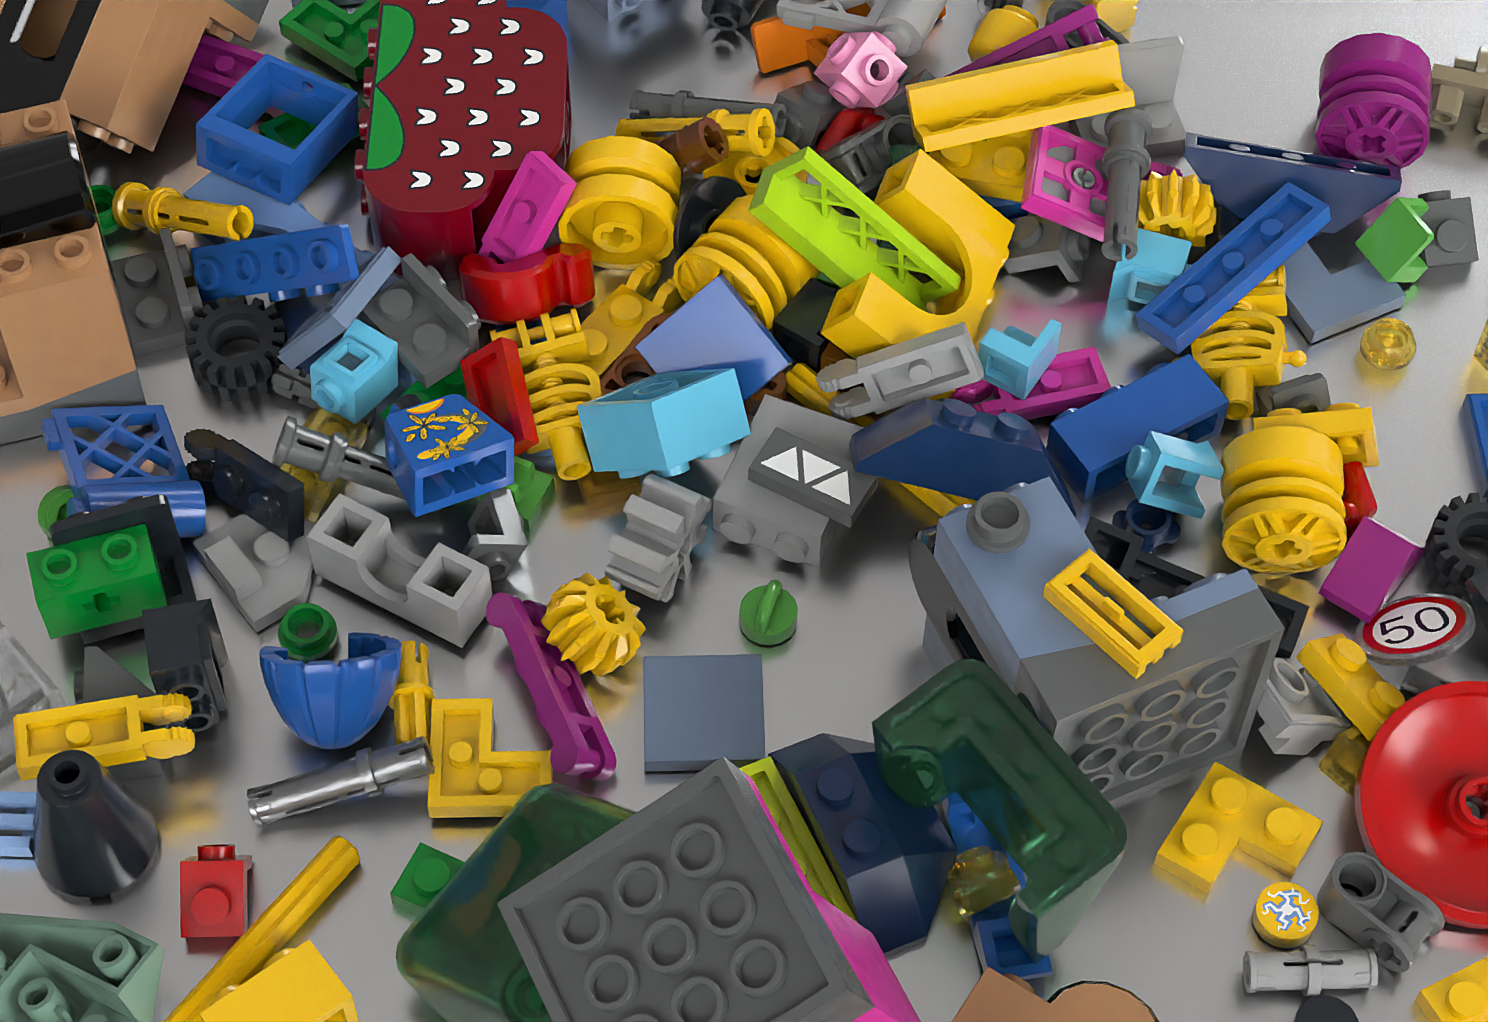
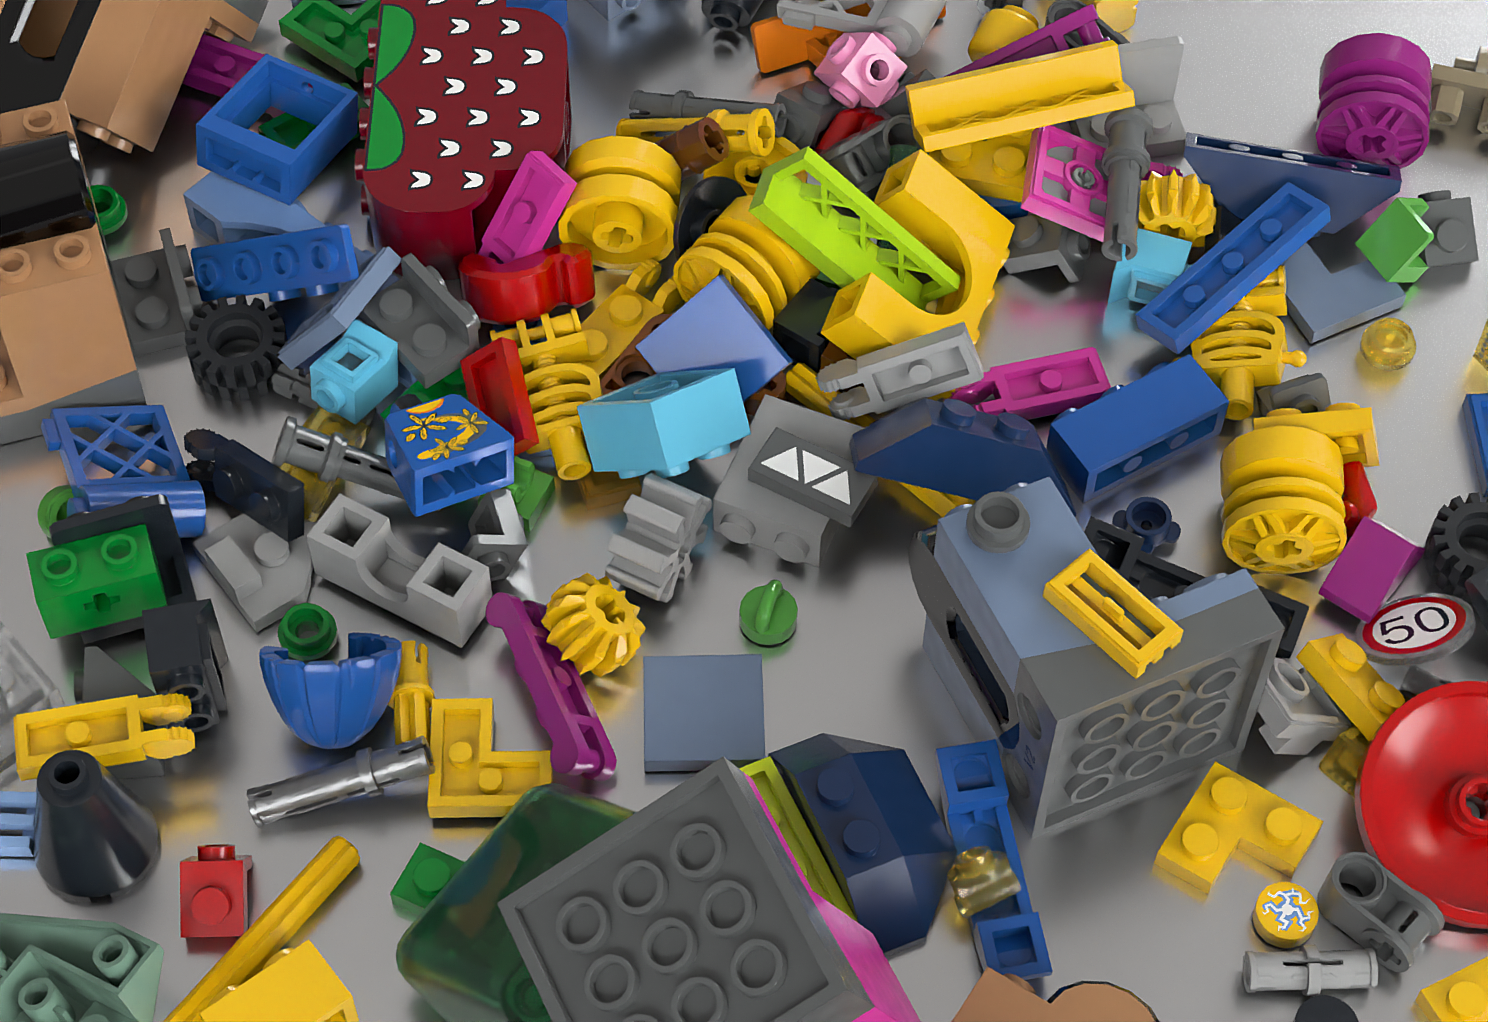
(167, 208): yellow pin -> none
(980, 740): clear green windscreen -> none
(1016, 358): medium azure panel -> none
(1167, 471): medium azure window -> none

